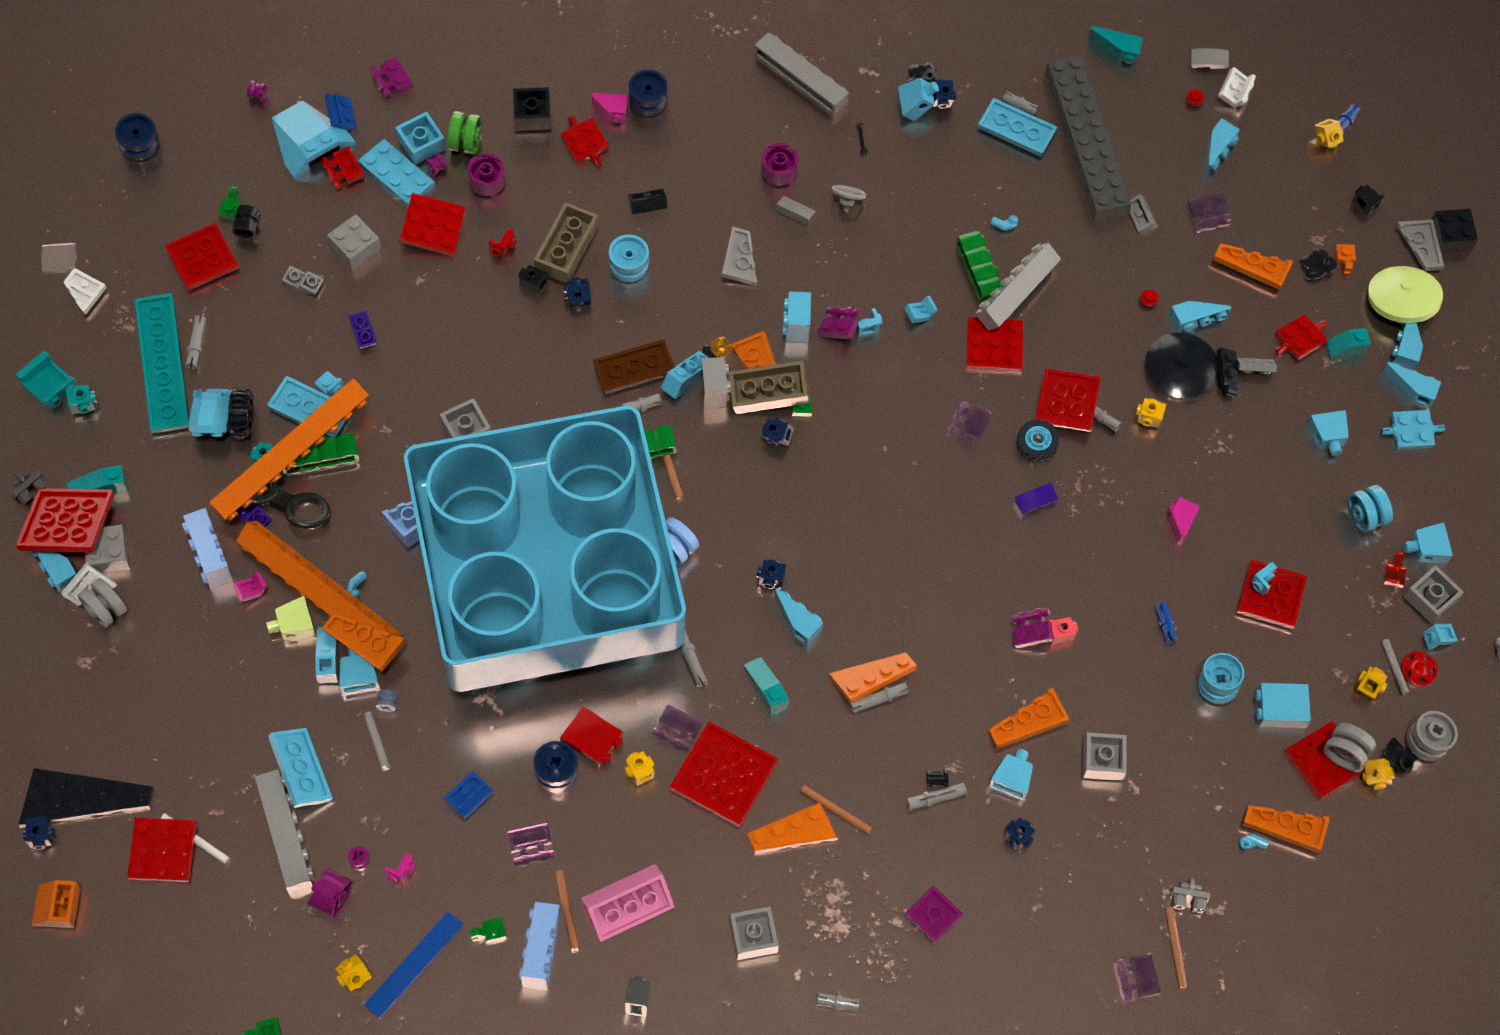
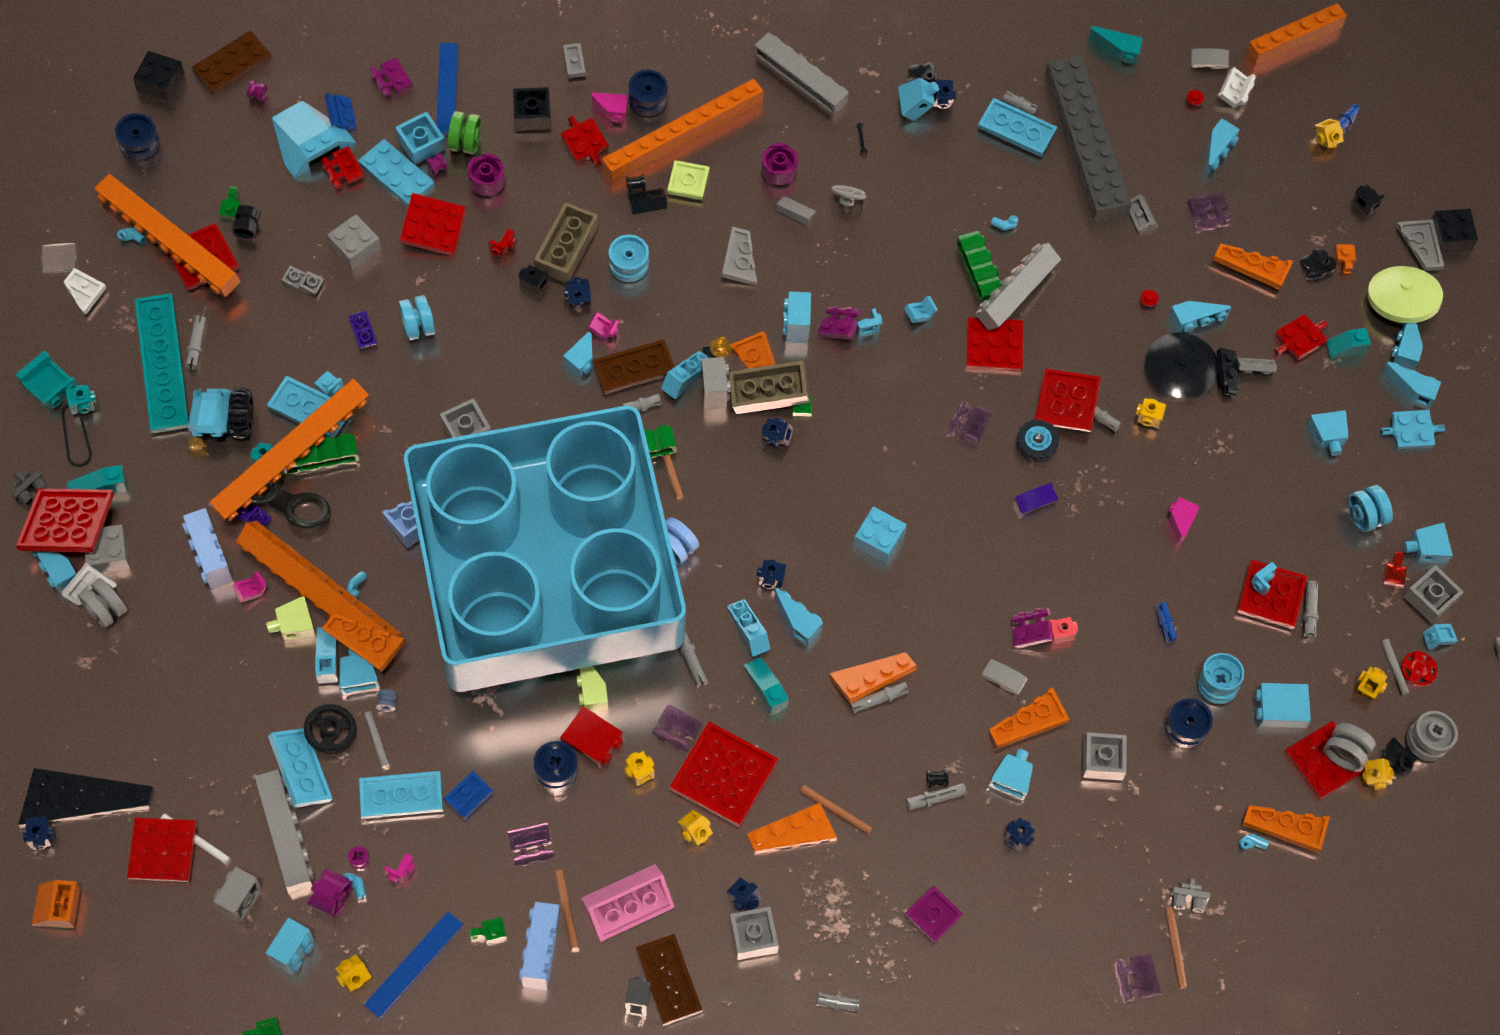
(66, 440): none -> black piece
(131, 234): none -> medium azure arm
(158, 75): none -> black brick
(166, 235): none -> orange brick
(195, 443): none -> clear yellow plate
(231, 62): none -> reddish brown plate
(237, 895): none -> light grey brick
(290, 947): none -> medium azure brick
(328, 737): none -> black wheel
(358, 885): none -> medium azure arm
(400, 795): none -> medium azure plate
(417, 317): none -> medium azure wheel
(447, 85): none -> blue tile
(574, 60): none -> light grey plate
(579, 357): none -> medium azure slope
(593, 689): none -> yellowish green slope
(603, 326): none -> dark pink bracket
(635, 183): none -> black bush
(669, 979): none -> reddish brown plate
(682, 130): none -> orange brick
(688, 180): none -> yellowish green plate
(695, 827): none -> yellow brick
(744, 895): none -> dark blue brick
(749, 627): none -> medium azure slope
(879, 535): none -> medium azure brick
(1004, 676): none -> light grey slope
(1188, 723): none -> dark blue wheel
(1296, 34): none -> orange brick
(1311, 603): none -> light grey pin

